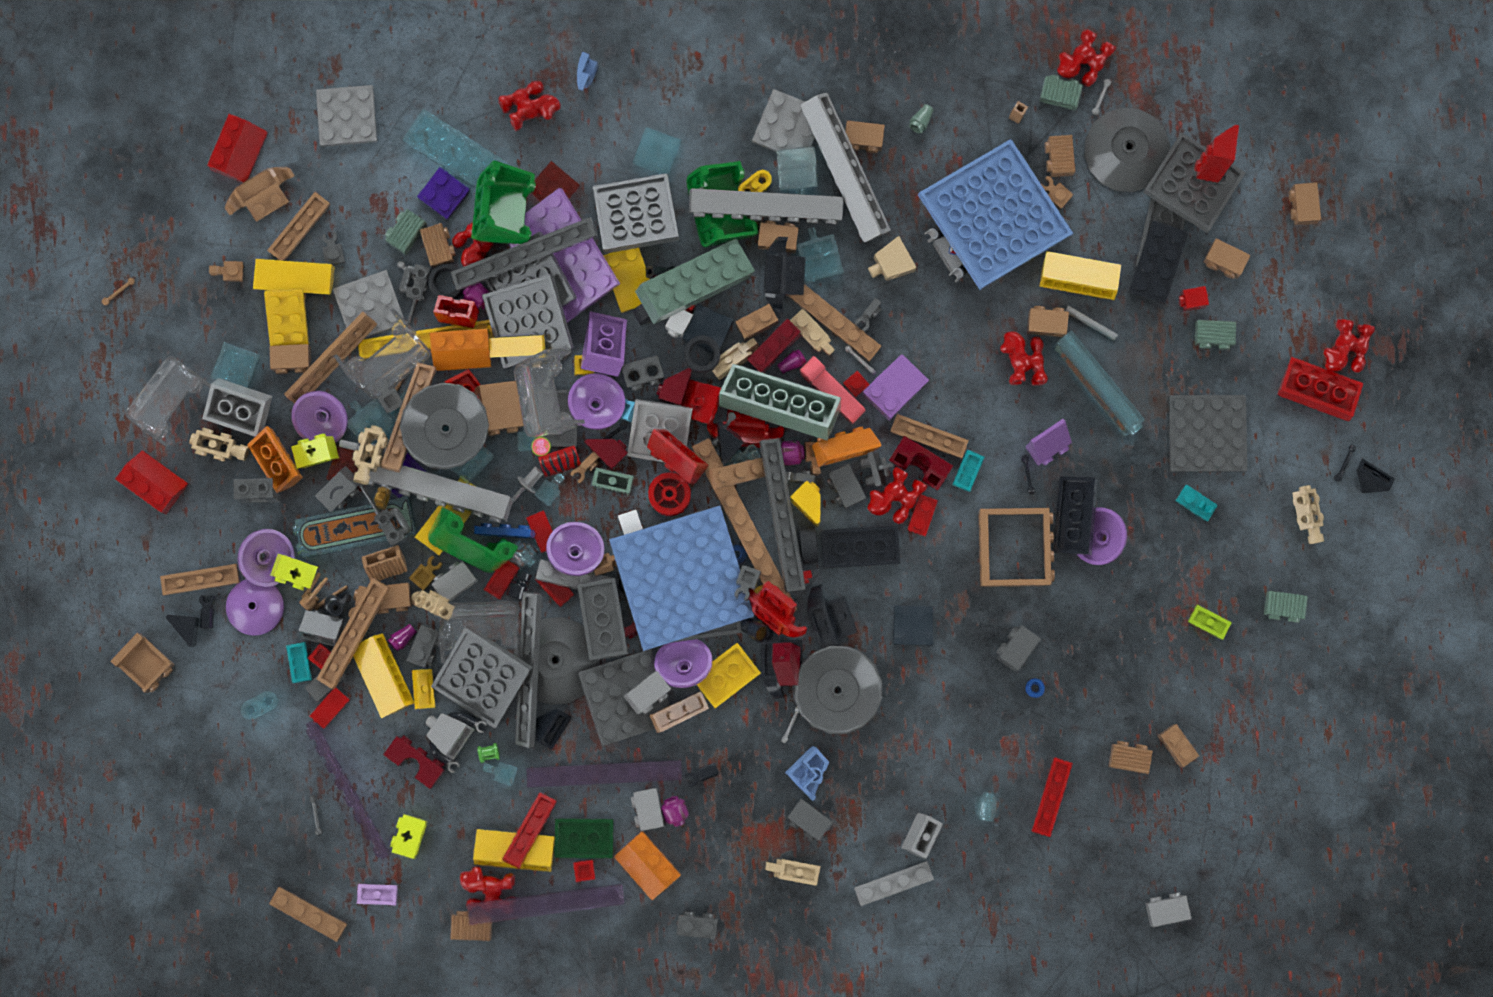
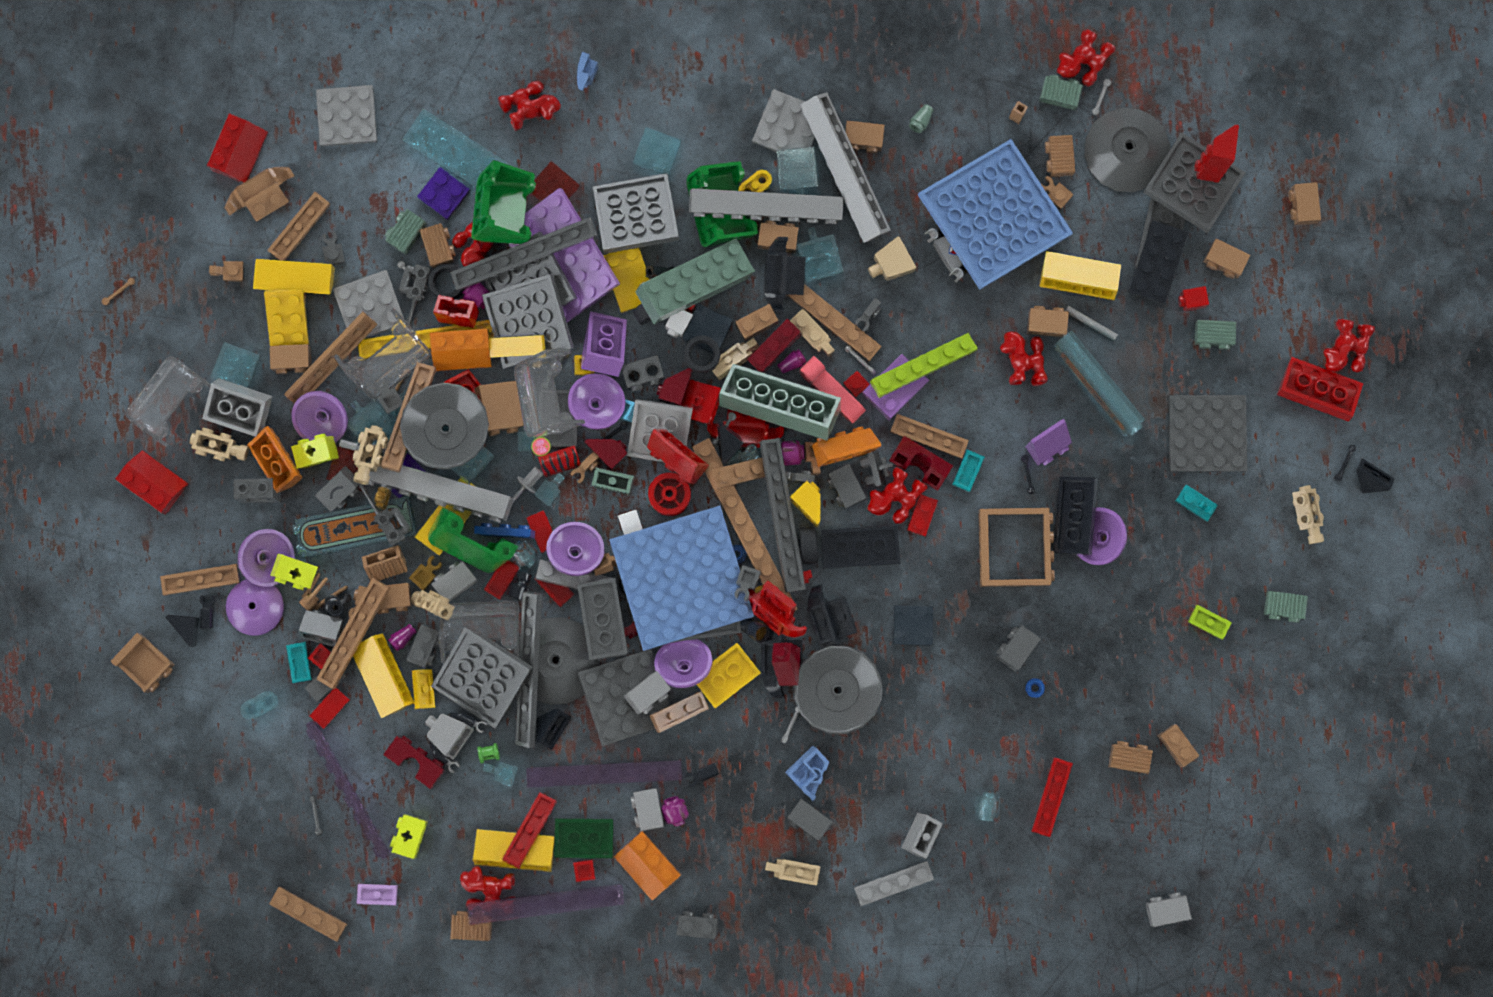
(923, 365): none -> lime plate

